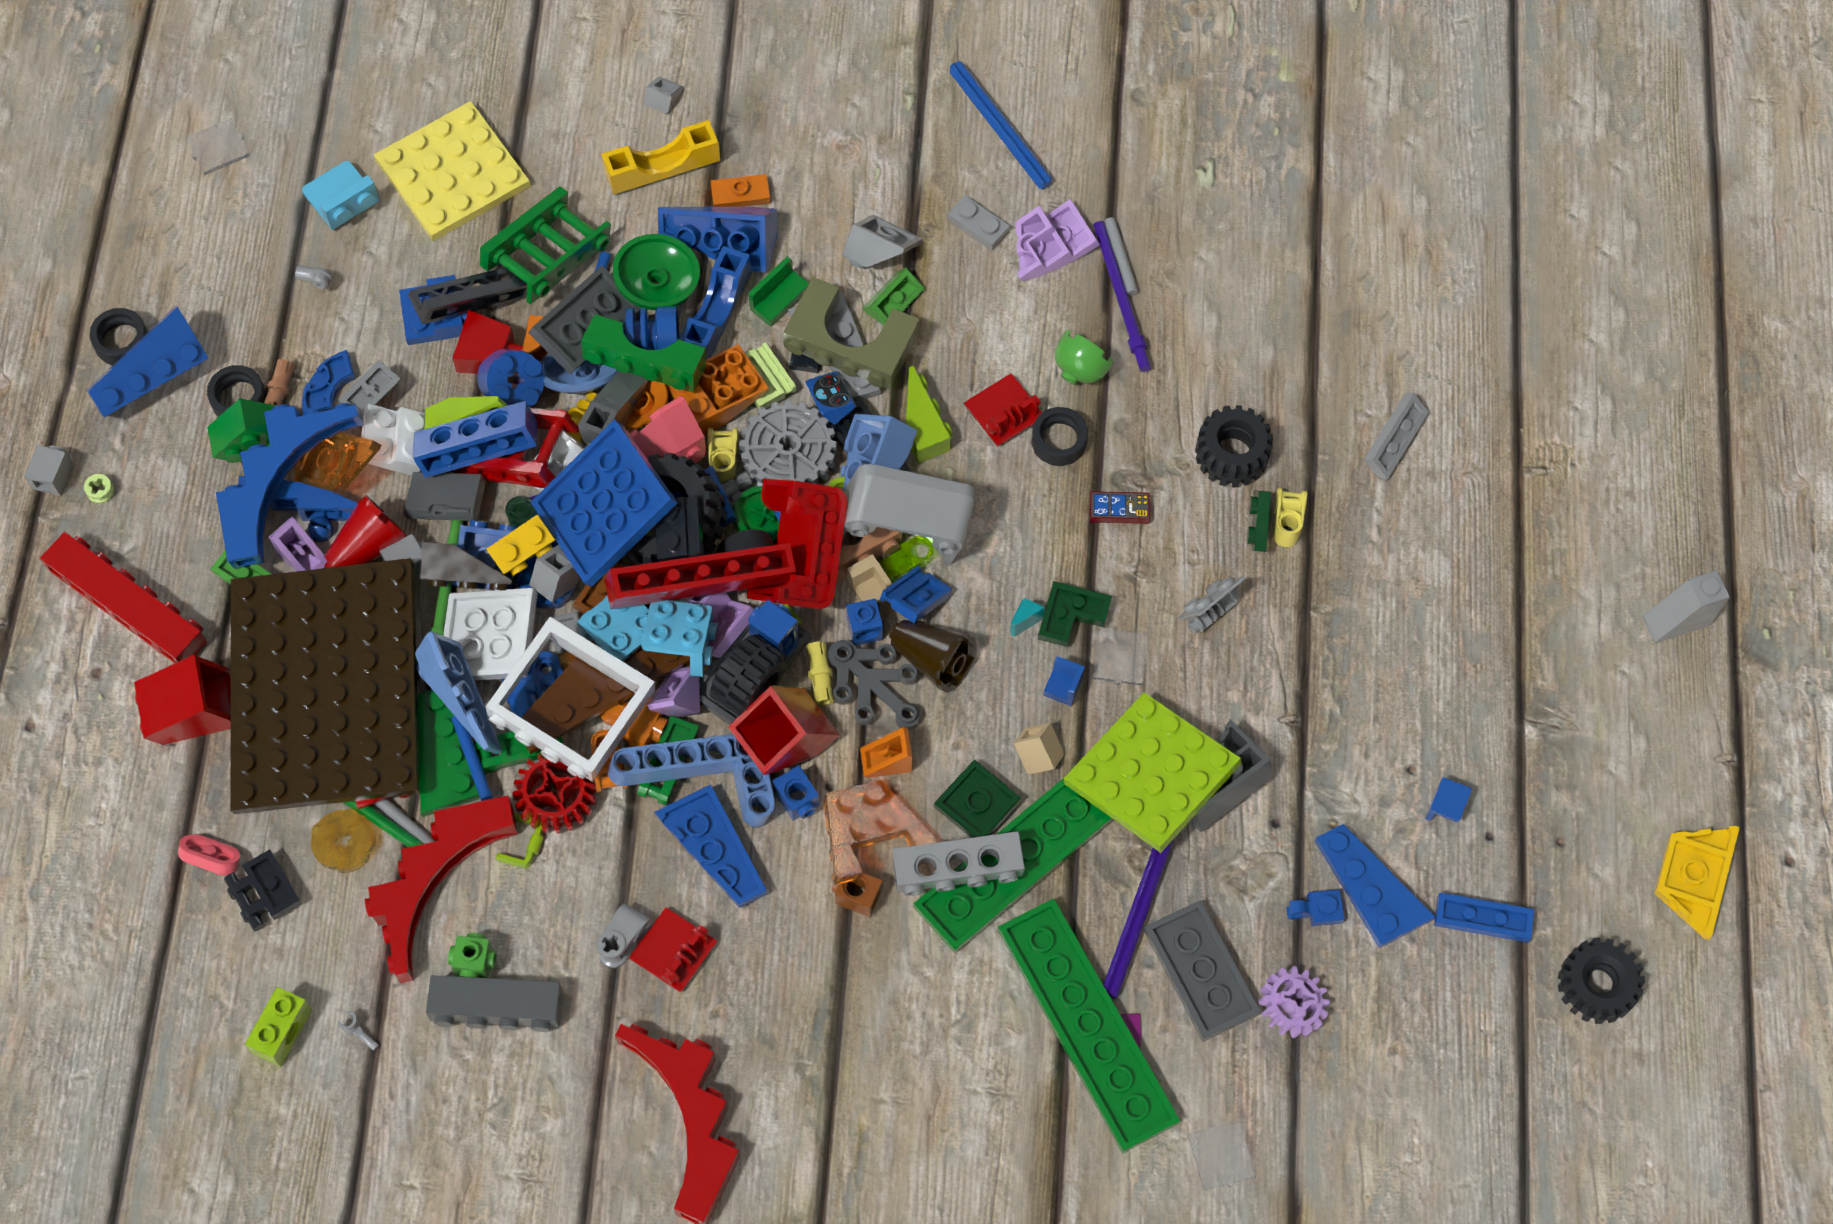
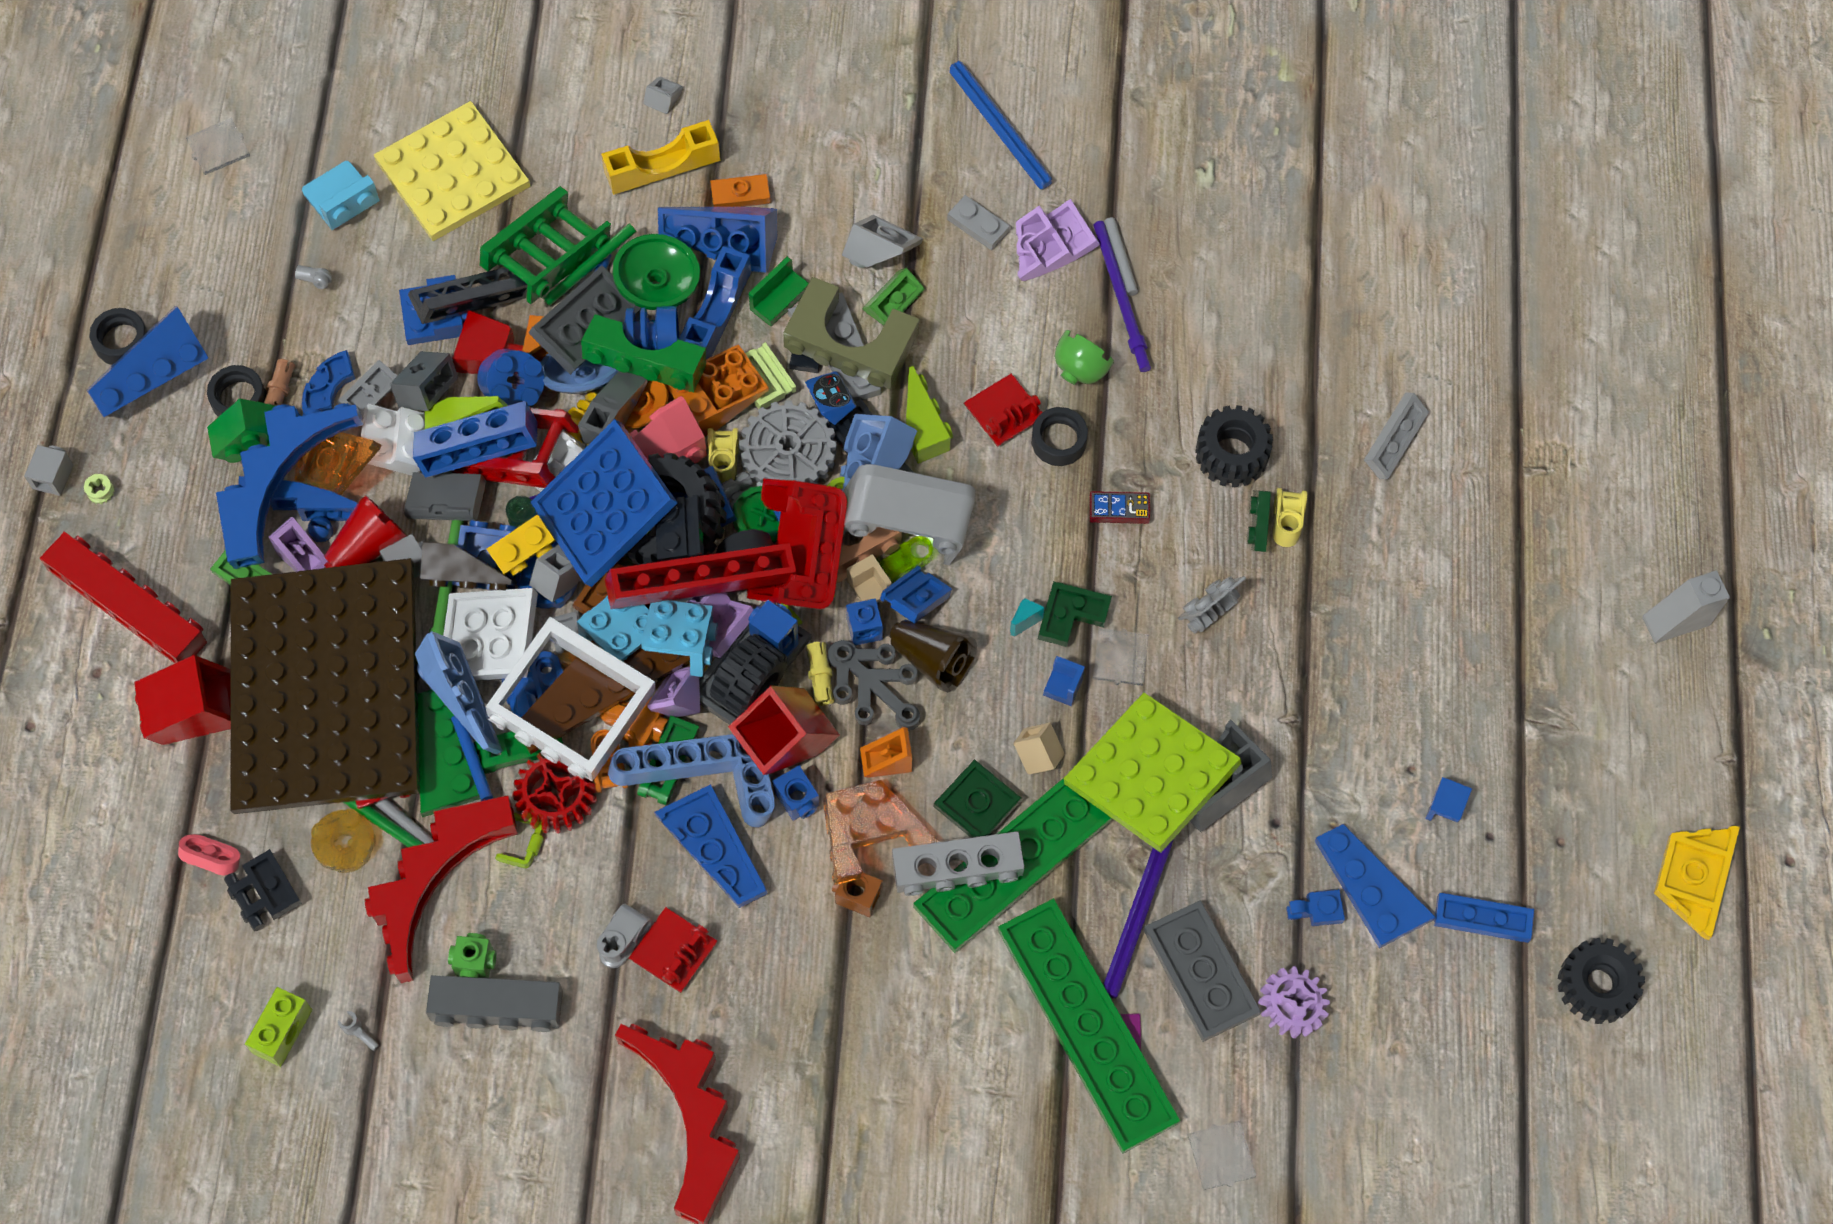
(424, 380): none -> dark grey brick
(589, 264): none -> green bar

